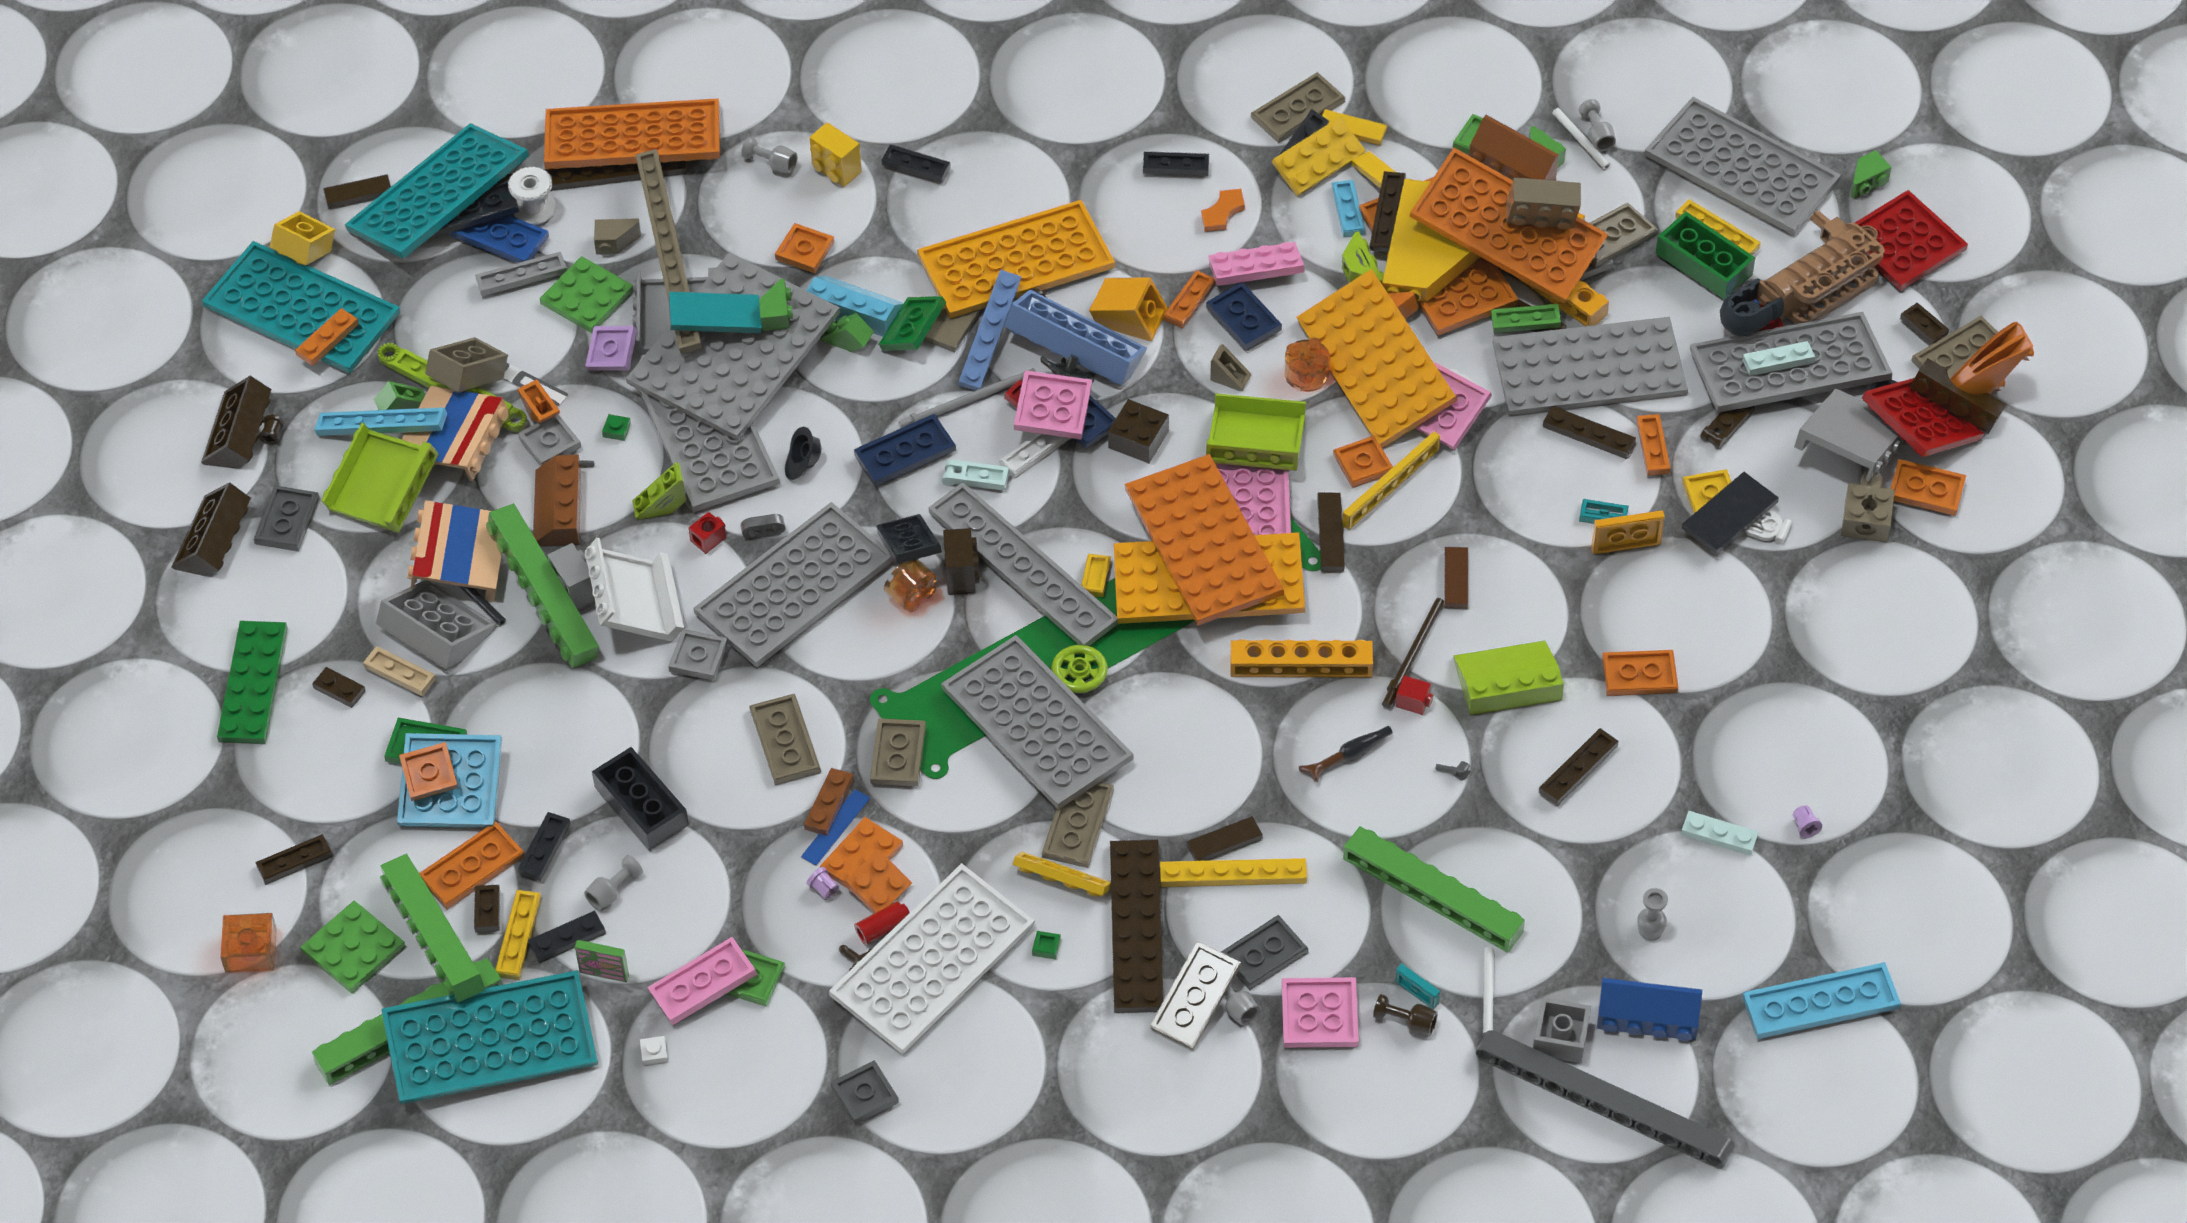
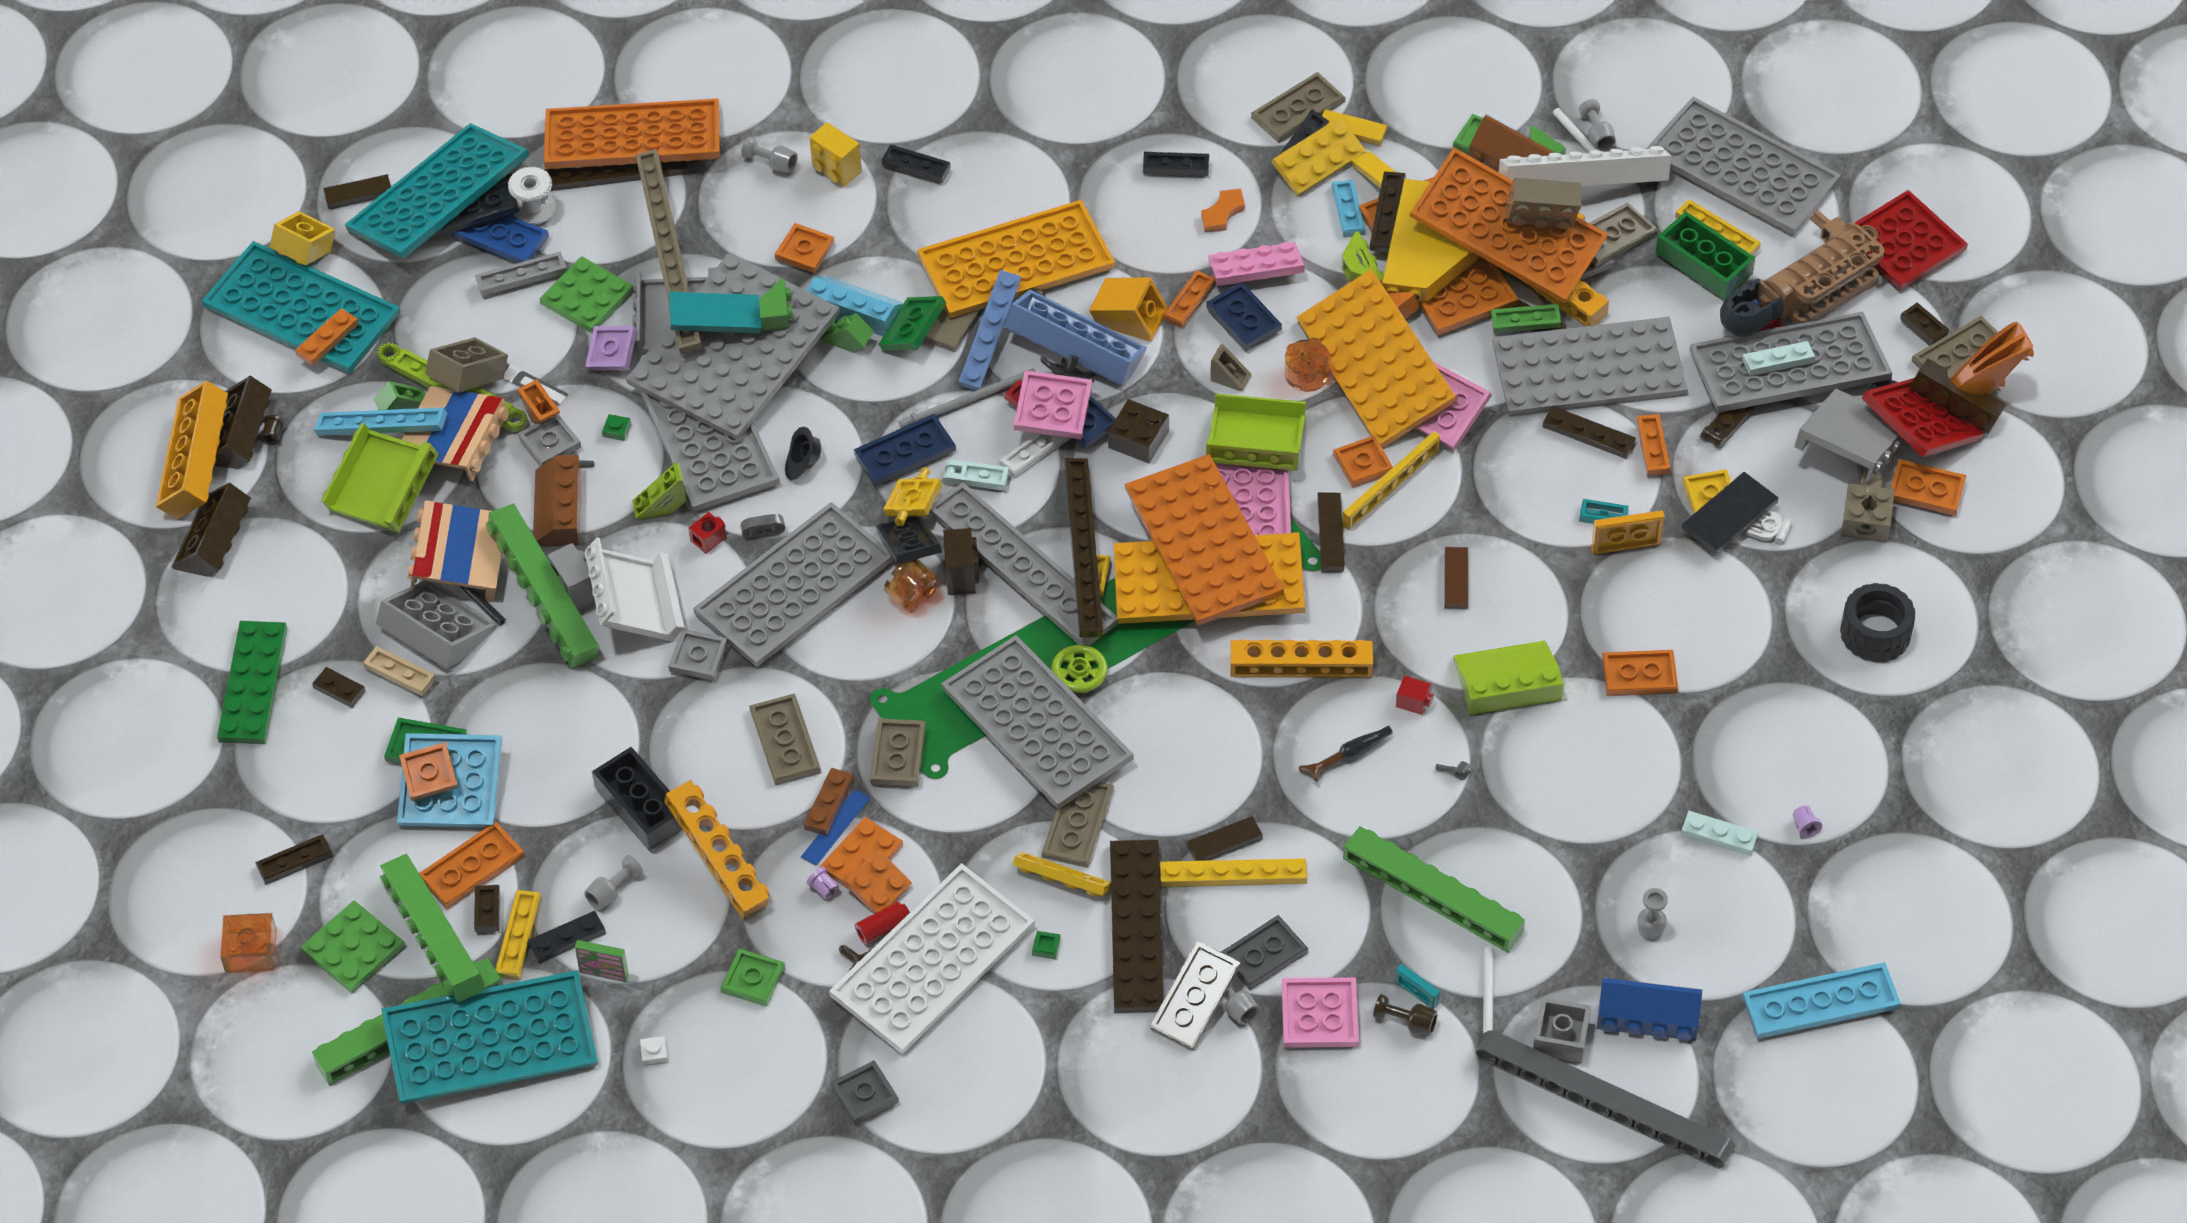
(192, 450): none -> light orange brick
(286, 518): dark grey tile -> none
(544, 846): black plate -> none
(615, 234): dark tan slope -> none
(702, 981): bright pink plate -> none
(743, 901): none -> light orange brick
(913, 497): none -> yellow plate
(1083, 548): none -> dark brown plate
(1412, 653): dark brown bar -> none
(1578, 766): dark brown plate -> none
(1592, 167): none -> white brick
(1870, 173): bright green slope -> none
(1880, 600): none -> black tyre

